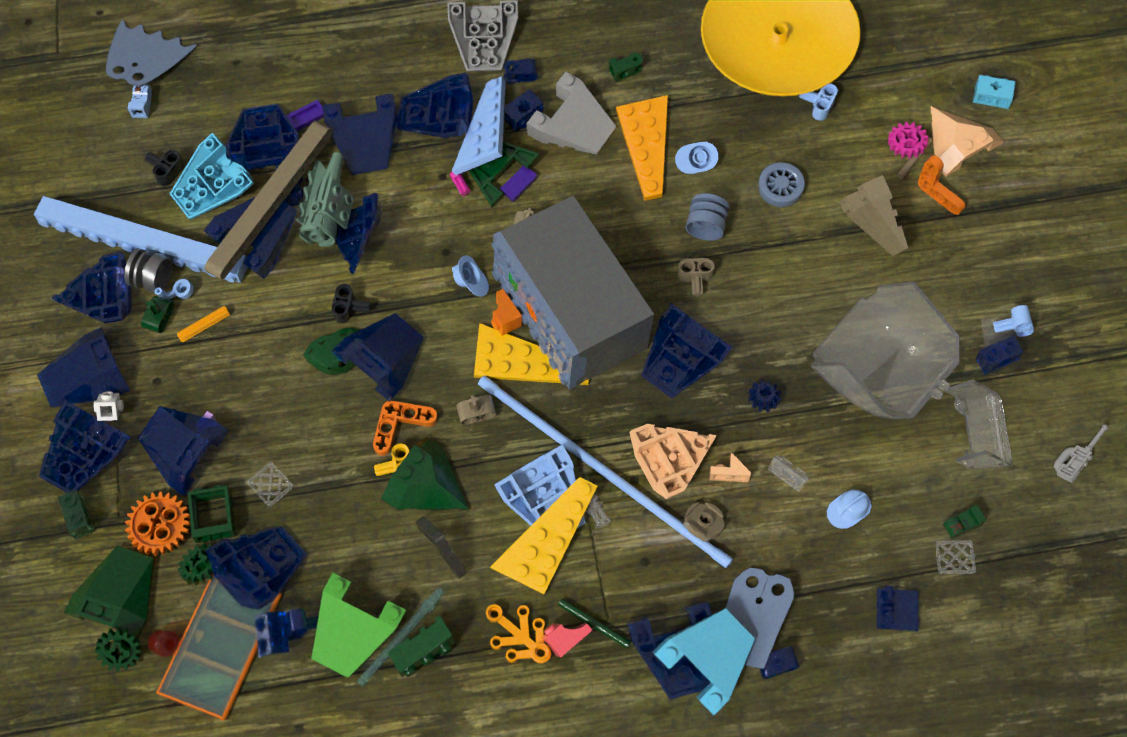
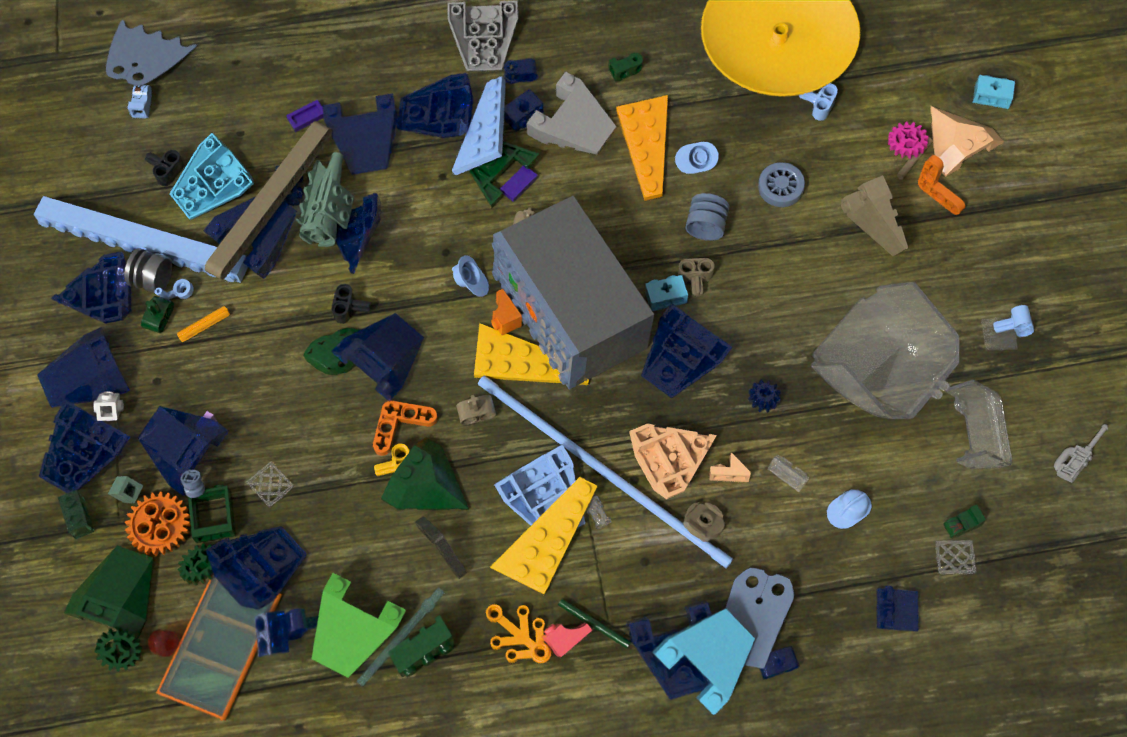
(125, 489): none -> sand green brick
(192, 483): none -> sand blue wheel
(261, 137): clear blue wedge -> none
(460, 183): dark pink piece -> none
(675, 292): none -> medium azure brick
(999, 354): clear blue brick -> none

